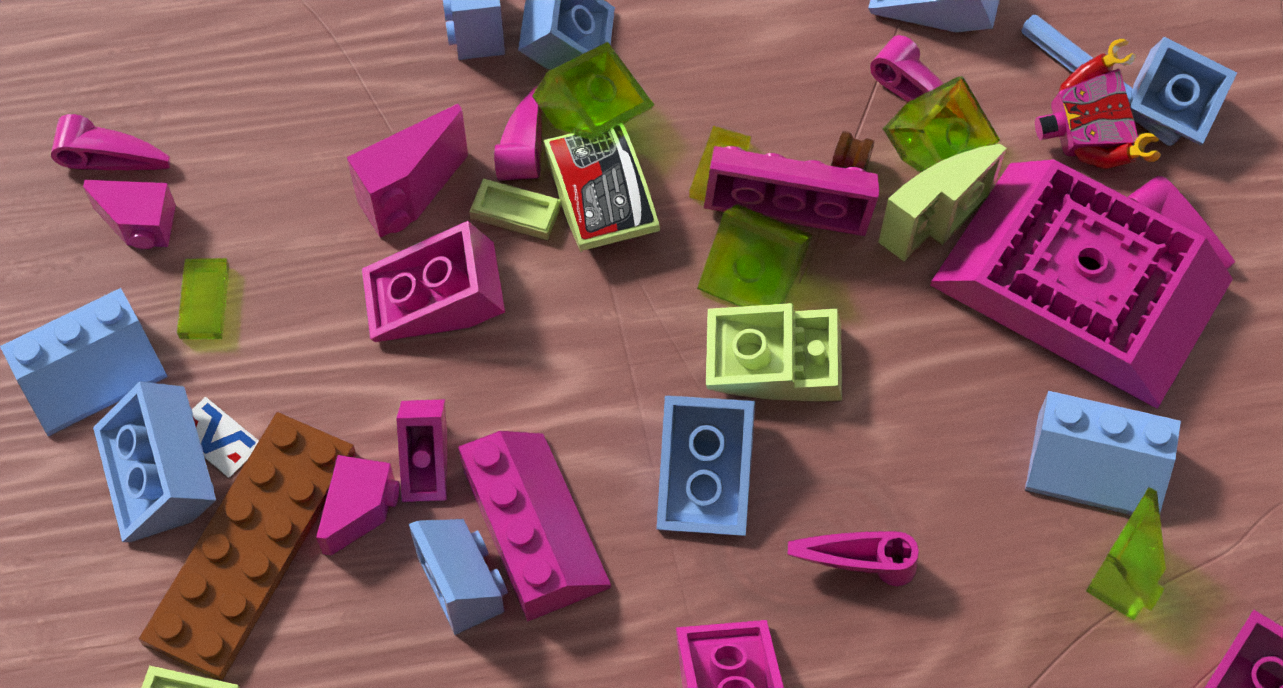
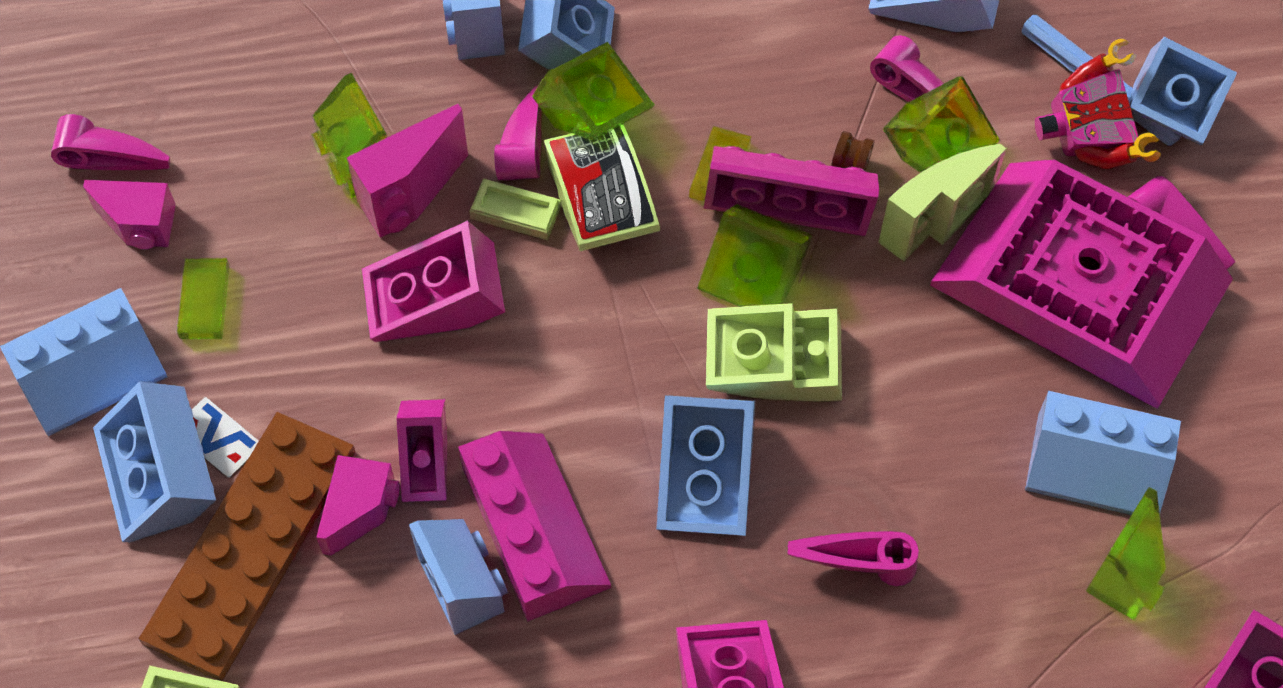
(345, 126): none -> clear neon green slope

